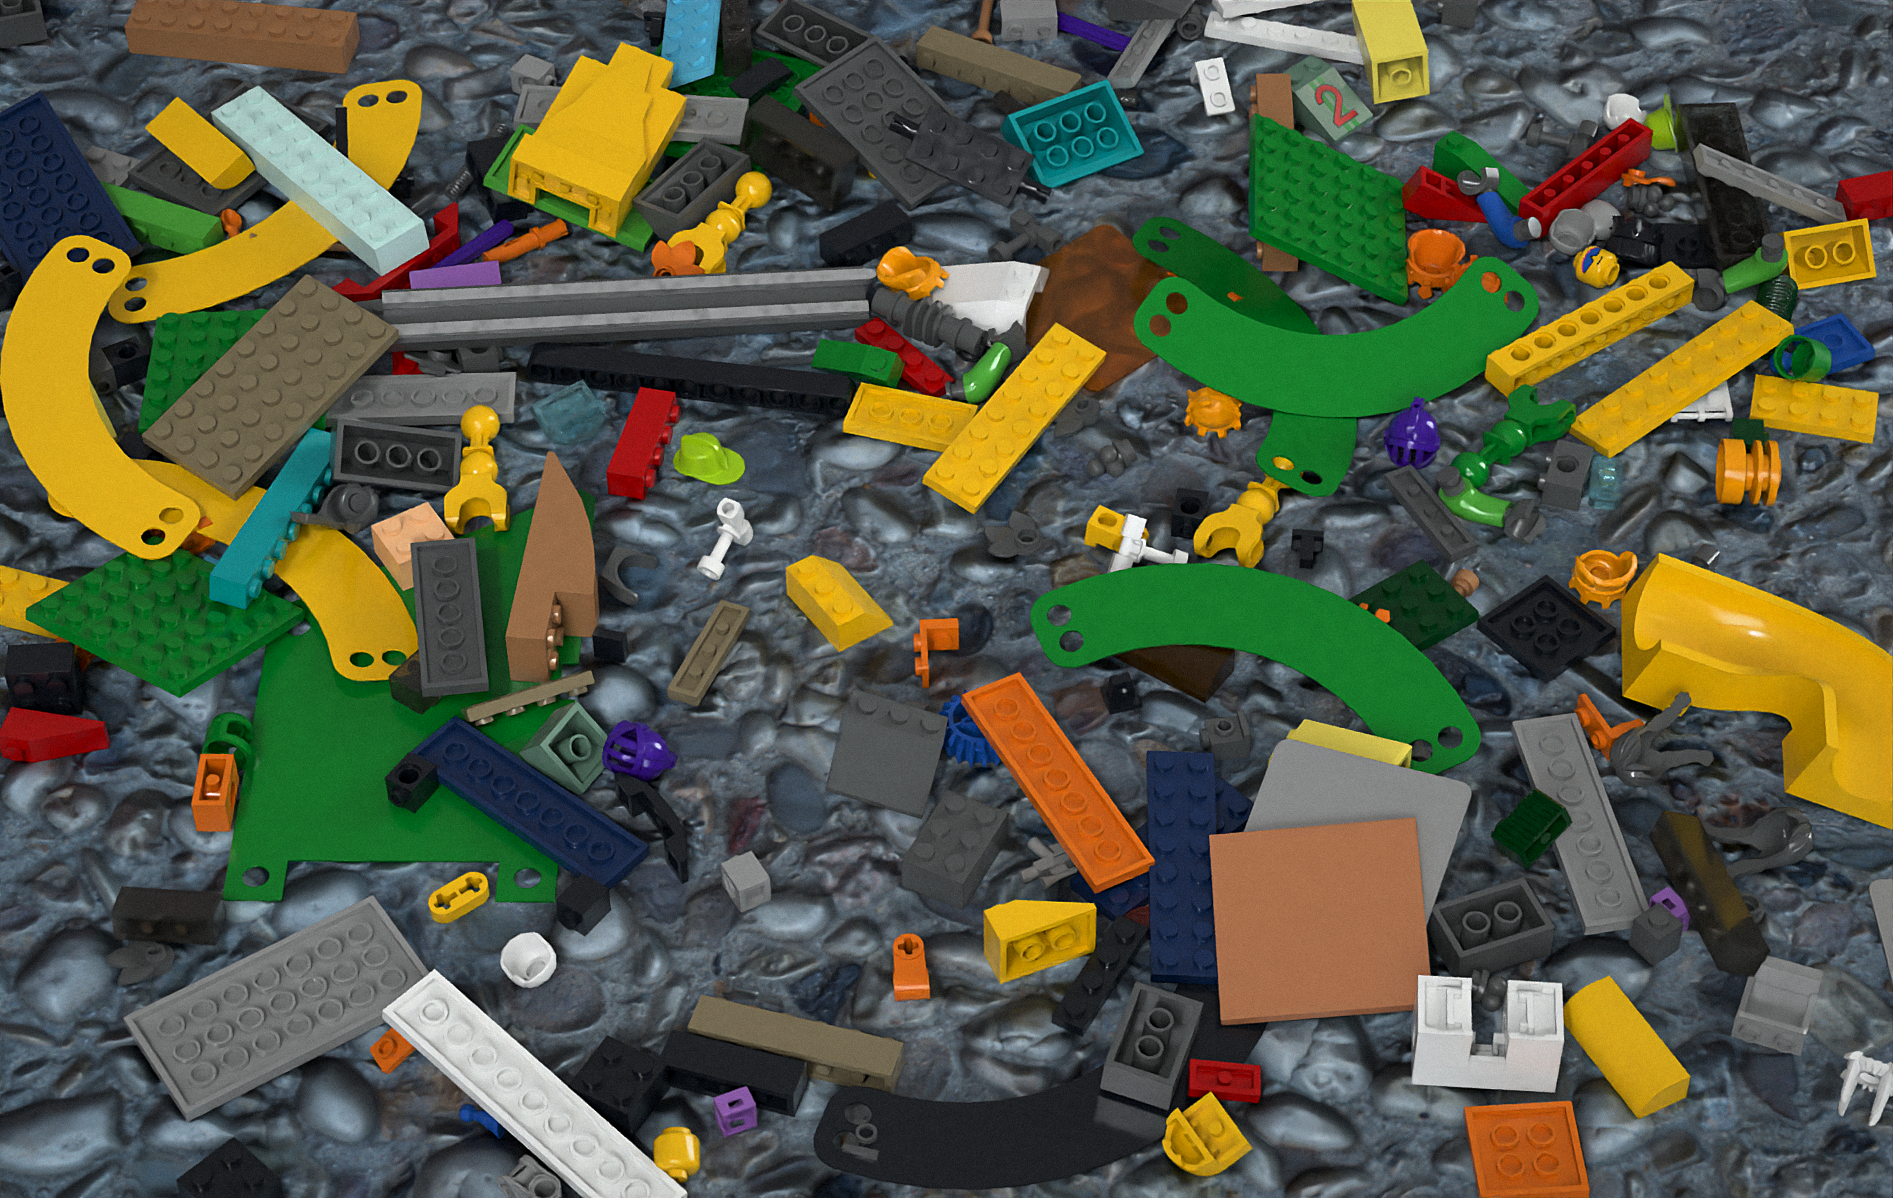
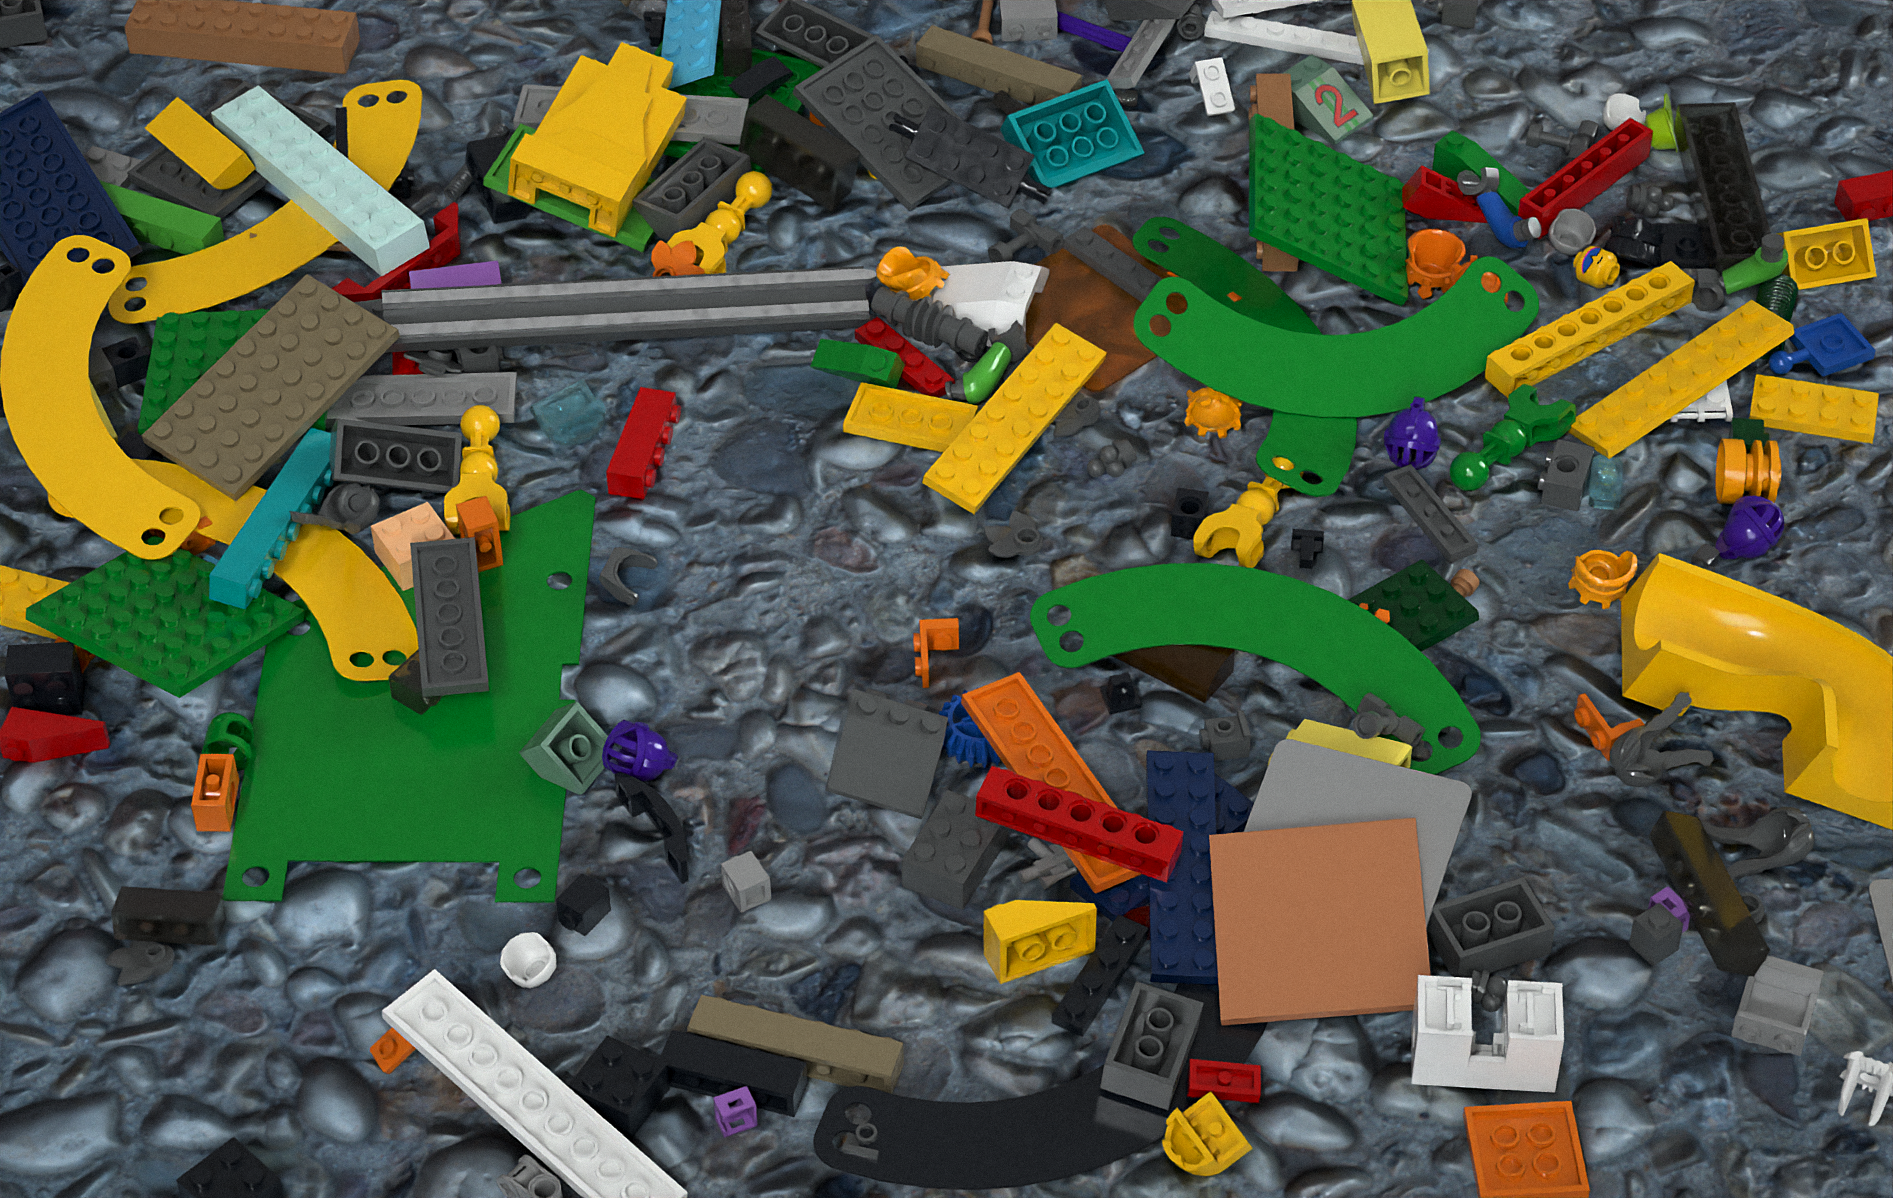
(231, 222): orange piece -> none
(276, 1007): light grey plate -> none
(411, 782): black brick -> none
(458, 897): yellow beam -> none
(469, 1113): blue piece -> none
(477, 245): dark purple axle -> none
(479, 521): none -> orange brick
(514, 702): dark tan plate -> none
(531, 804): dark blue plate -> none
(532, 71): light grey brick -> none
(534, 239): orange pin -> none
(555, 582): medium nougat slope -> none
(610, 645): black tile -> none
(677, 1153): yellow head -> none
(692, 378): black beam -> none
(707, 460): lime piece -> none
(708, 653): dark tan plate -> none
(734, 529): white bar -> none
(834, 601): yellow slope -> none
(866, 236): black brick -> none
(910, 969): orange piece -> none
(1079, 823): none -> red brick
(1105, 529): yellow leg -> none
(1111, 263): none -> dark grey plate
(1135, 548): white bar -> none
(1377, 718): none -> dark grey bar
(1481, 508): piece -> none
(1530, 828): dark green brick -> none
(1546, 629): black plate -> none
(1592, 847): light grey plate -> none
(1602, 215): light grey hair -> none
(1625, 1048): yellow brick -> none
(1636, 176): orange plate -> none
(1749, 531): none -> dark purple helmet
(1768, 186): light grey plate -> none
(1809, 360): green helmet -> none

